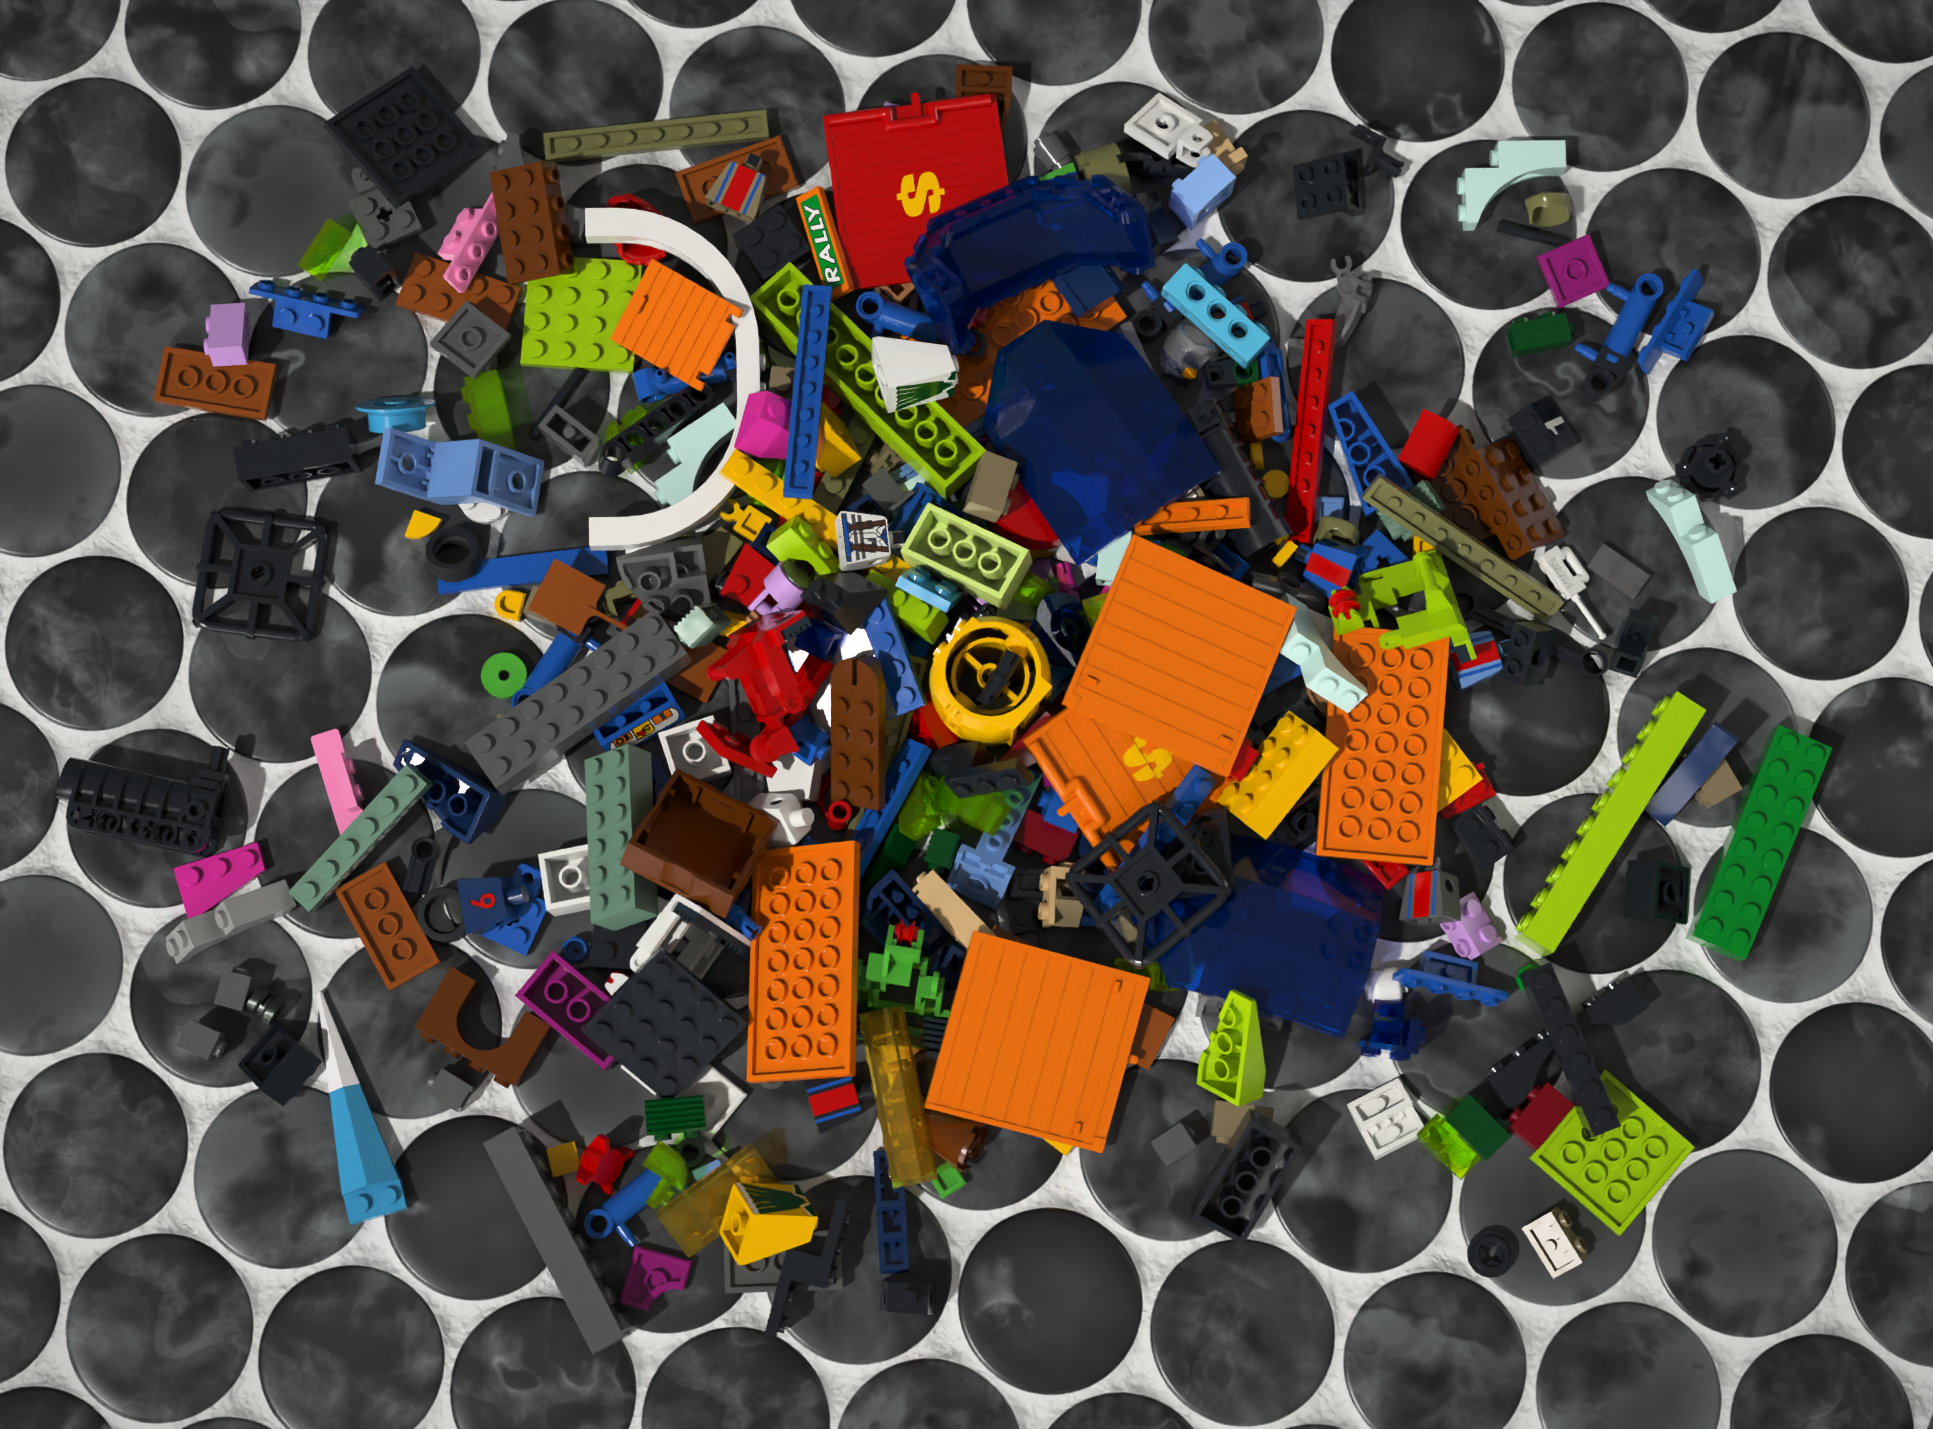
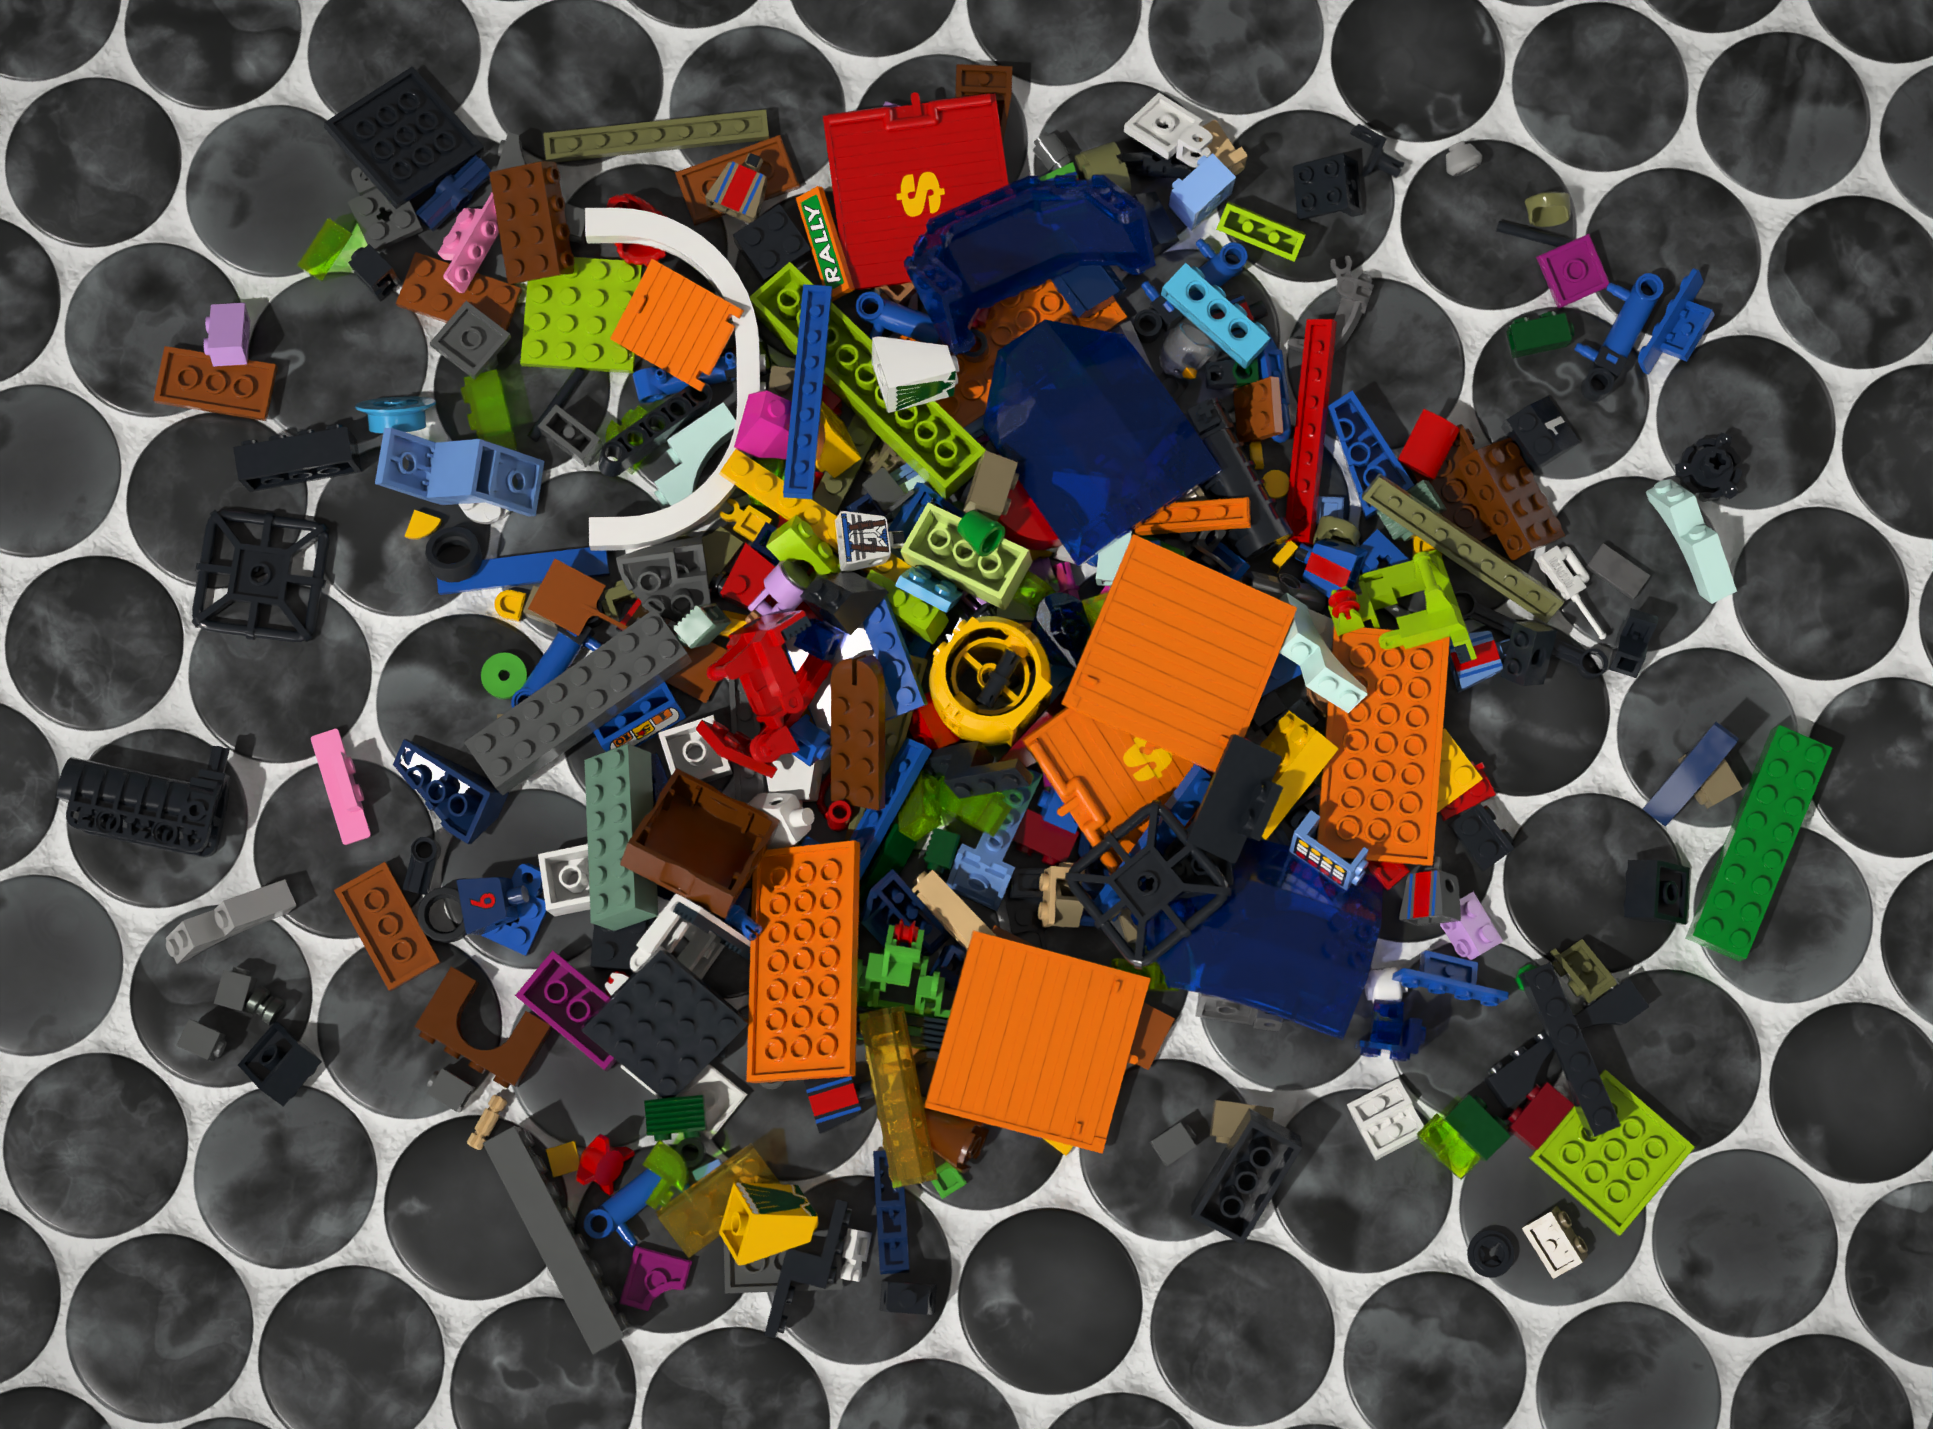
(215, 878): dark pink wing -> none
(305, 311): blue bracket -> none
(361, 837): sand green brick -> none
(365, 1166): dark azure plate -> none
(454, 193): none -> dark blue piece
(487, 1122): none -> tan axle
(576, 942): blue plate -> none
(855, 1251): none -> white plate
(981, 532): none -> green piece
(1235, 1058): lime wedge -> none
(1236, 800): none -> black bracket
(1261, 231): none -> lime brick
(1322, 858): none -> medium blue panel
(1462, 158): none -> light grey cone
(1512, 163): light aqua arch -> none
(1584, 970): none -> olive bracket
(1610, 824): lime brick -> none

